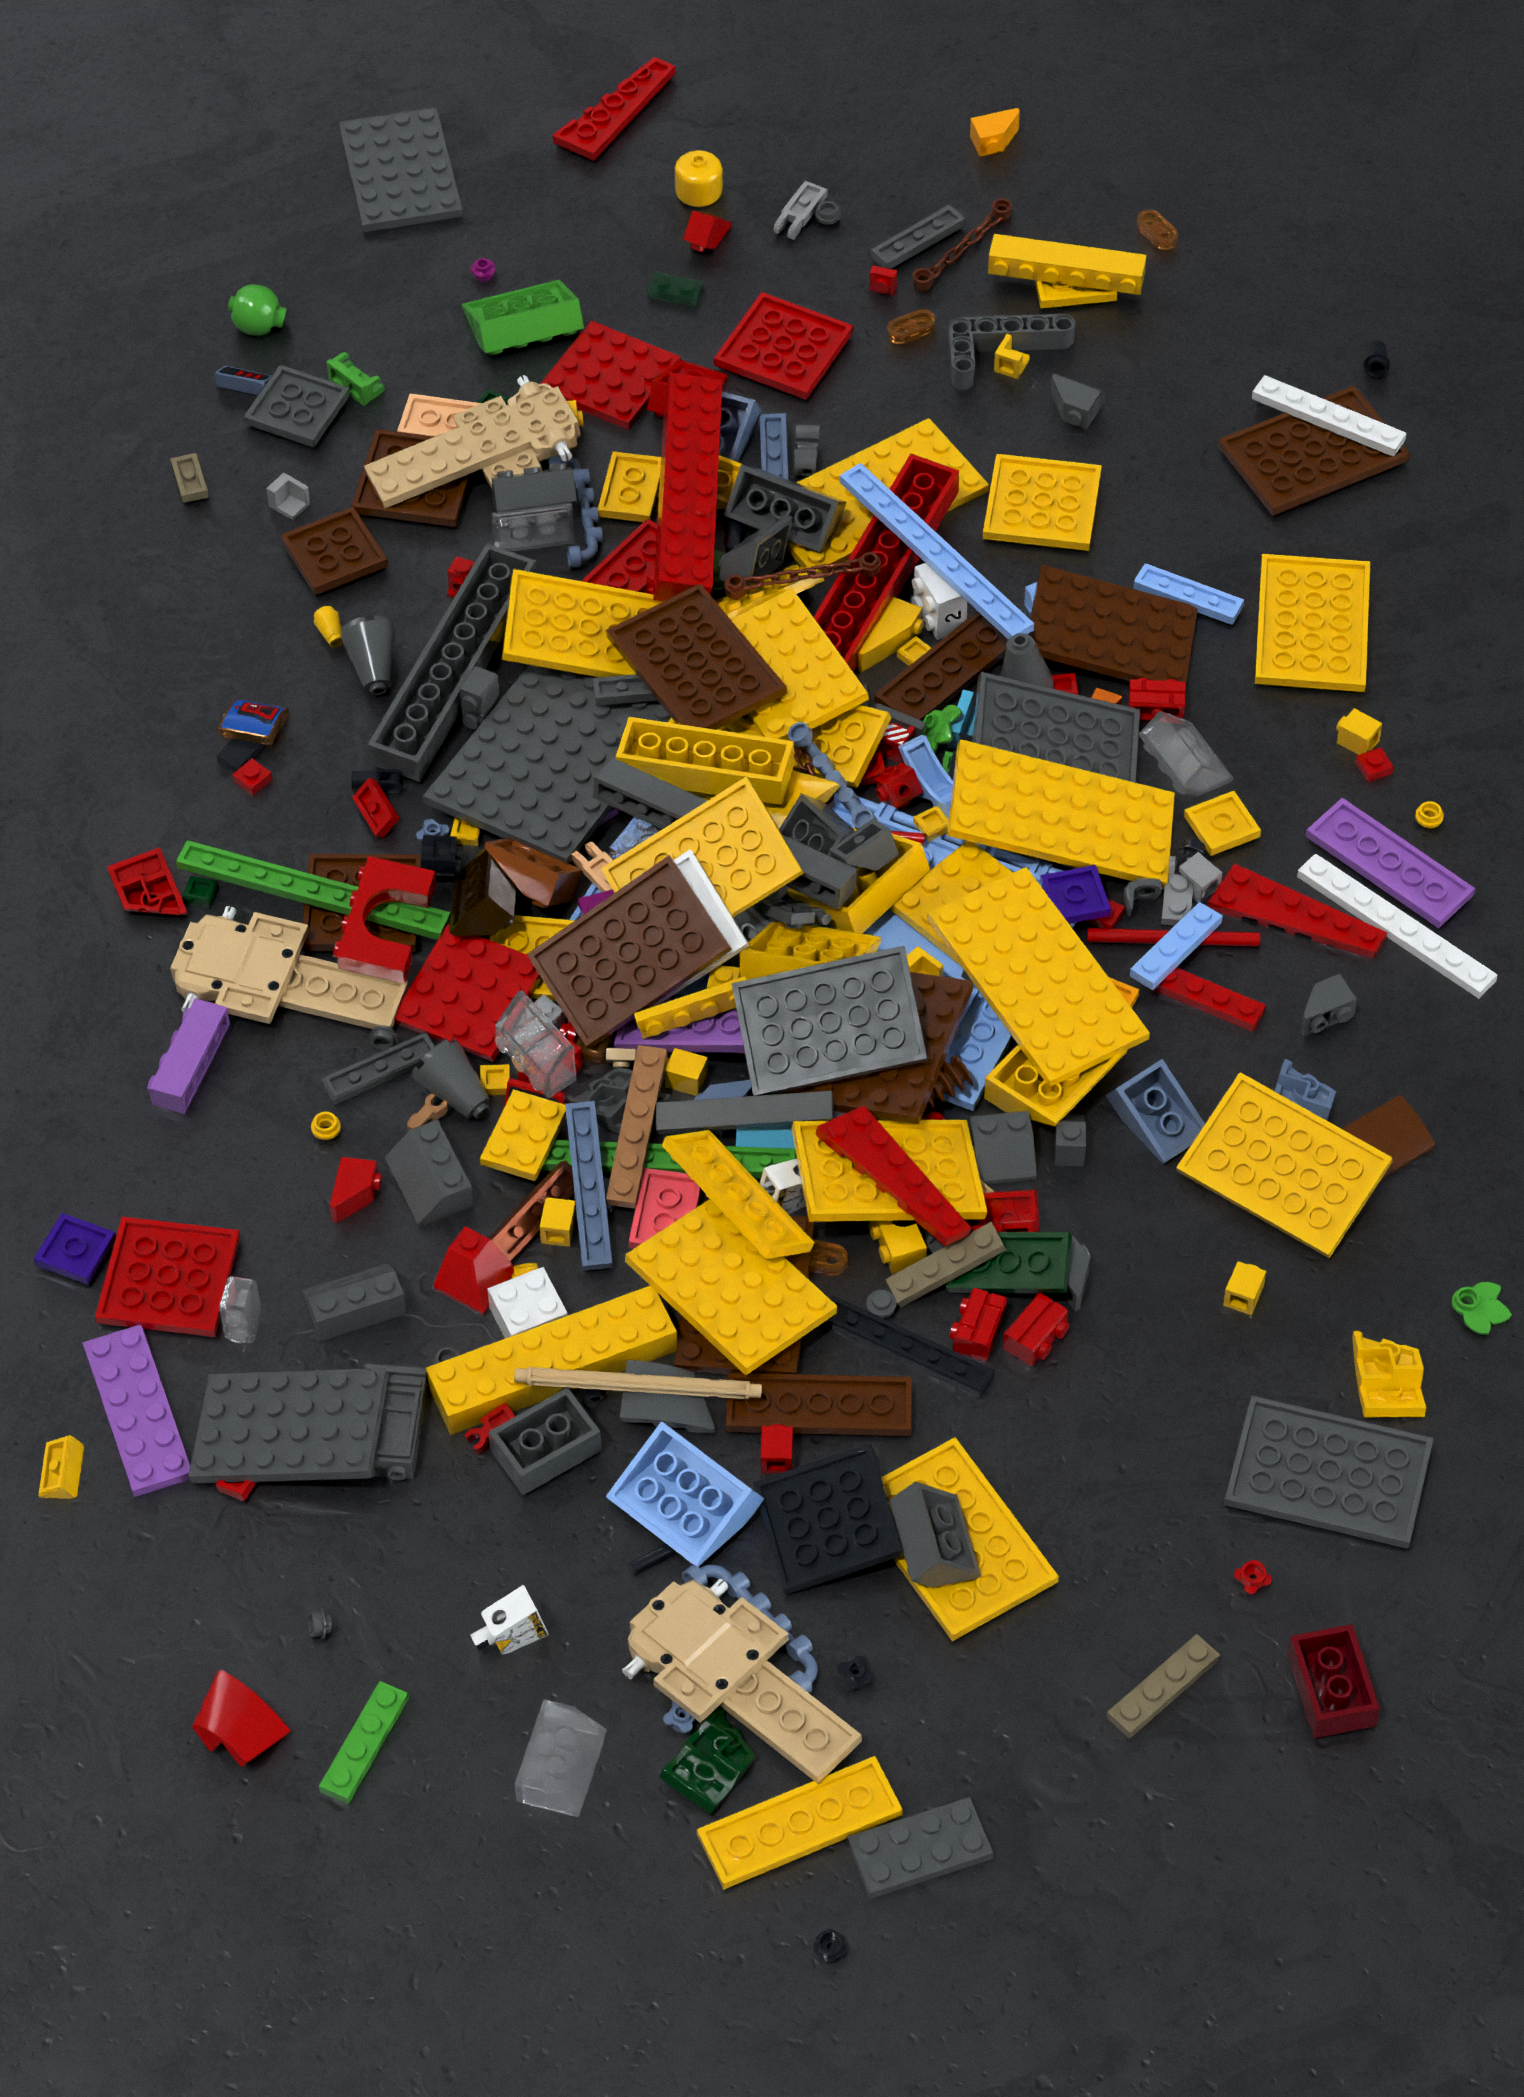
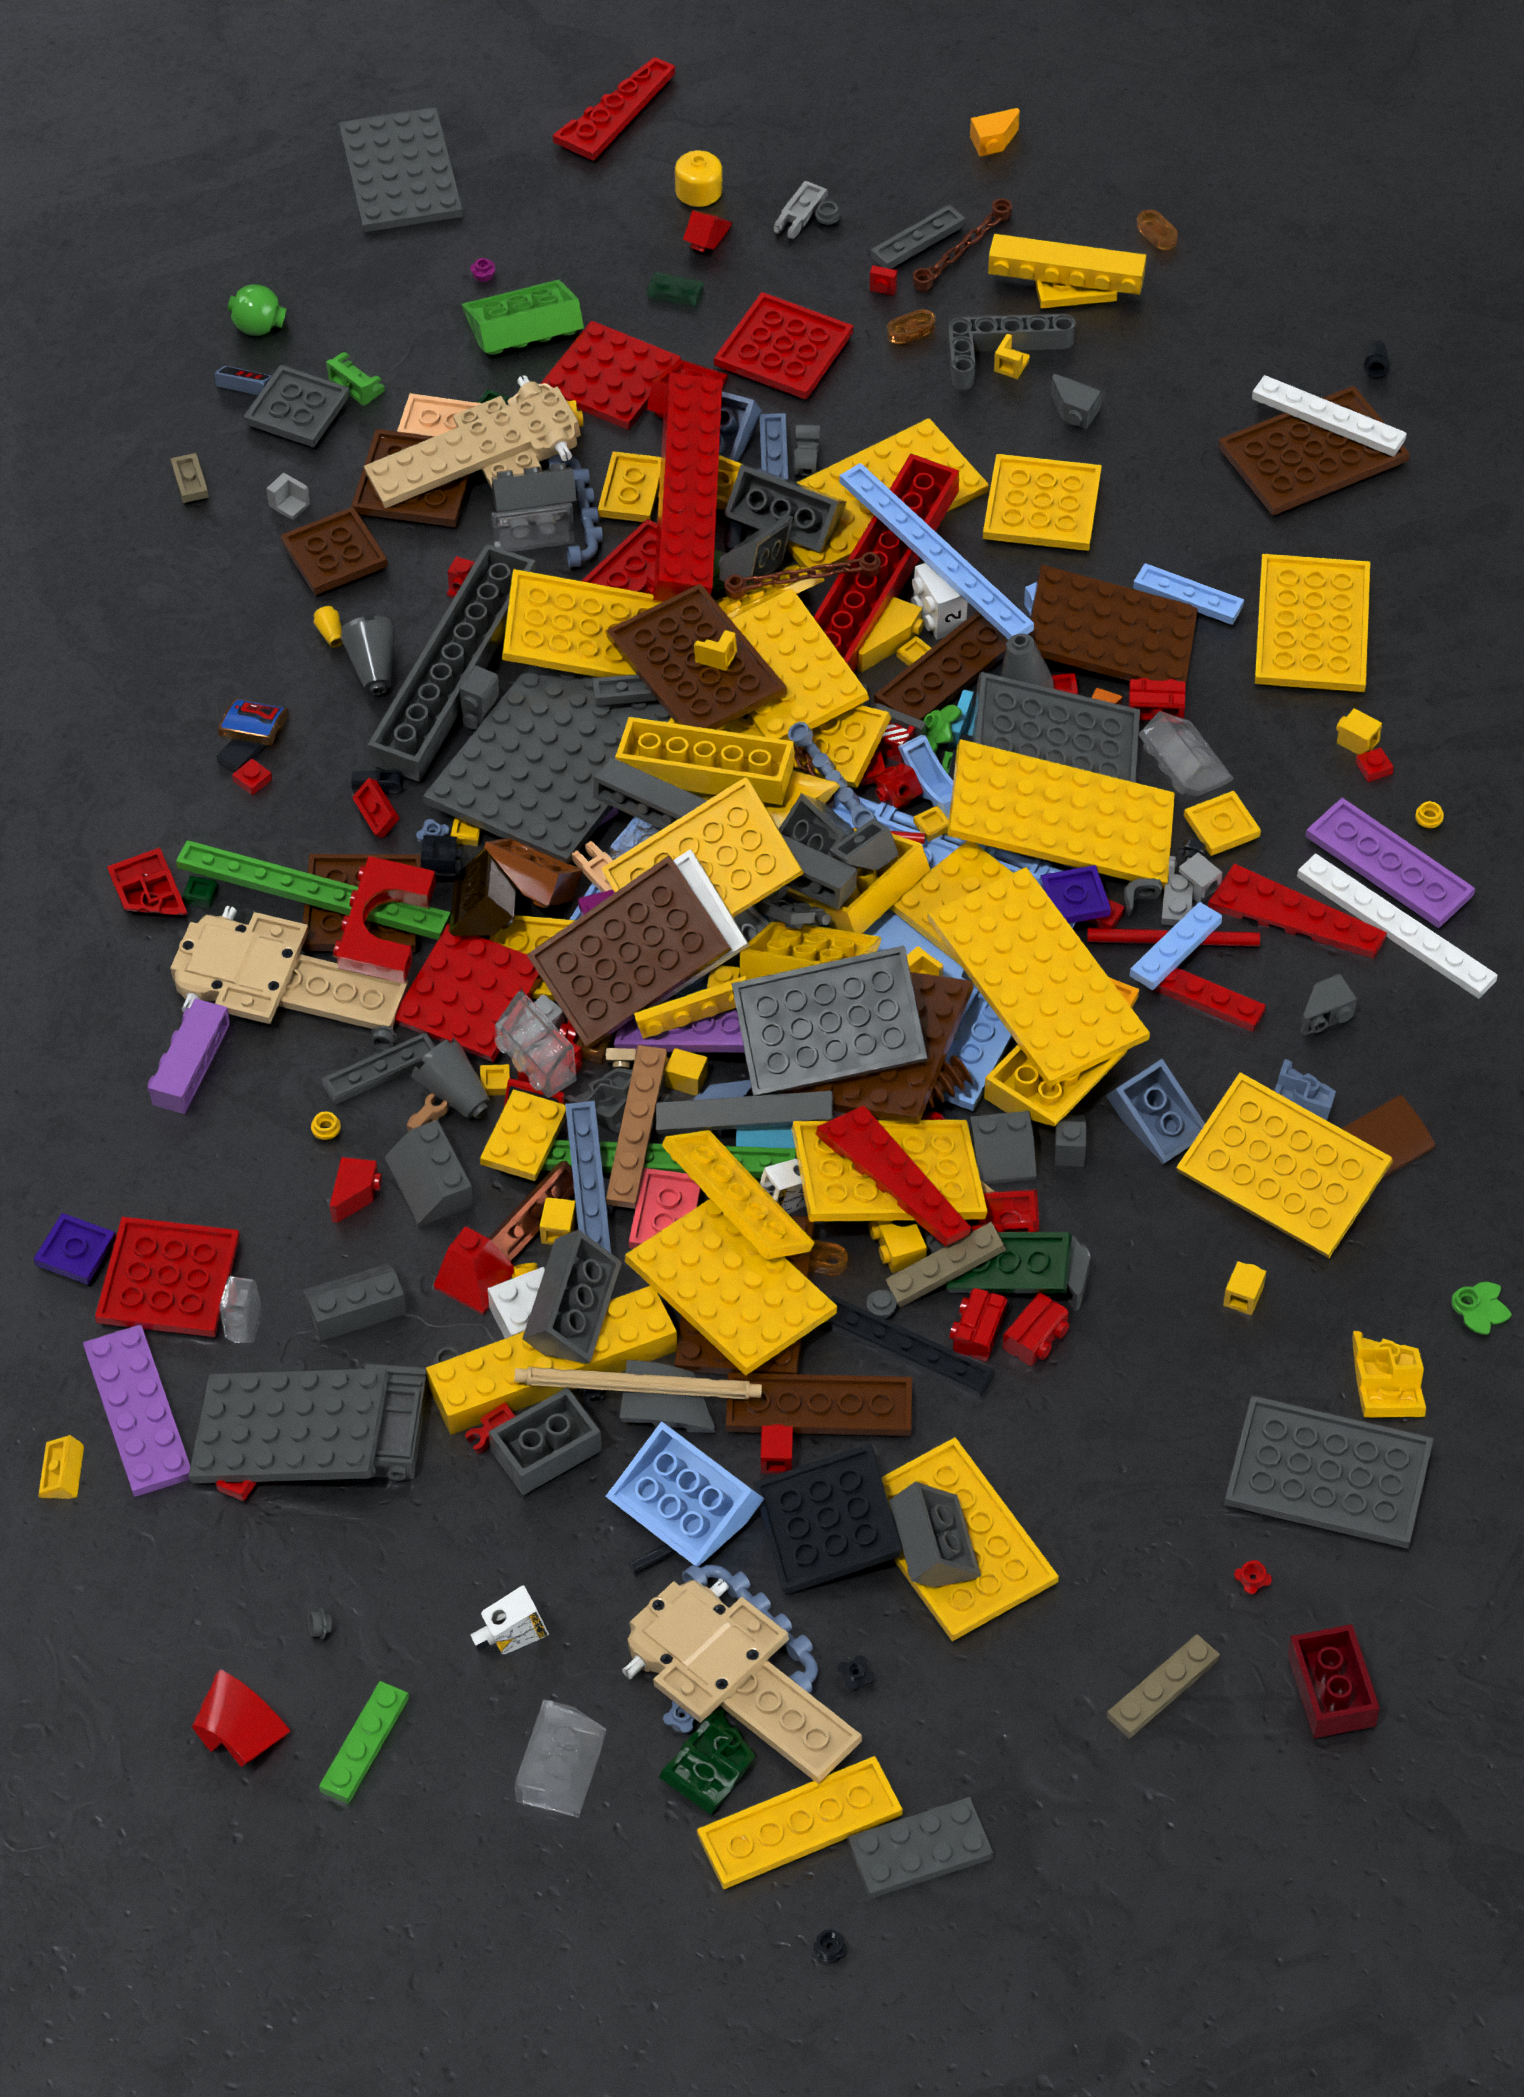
(572, 1298): none -> dark grey slope
(716, 653): none -> yellow panel

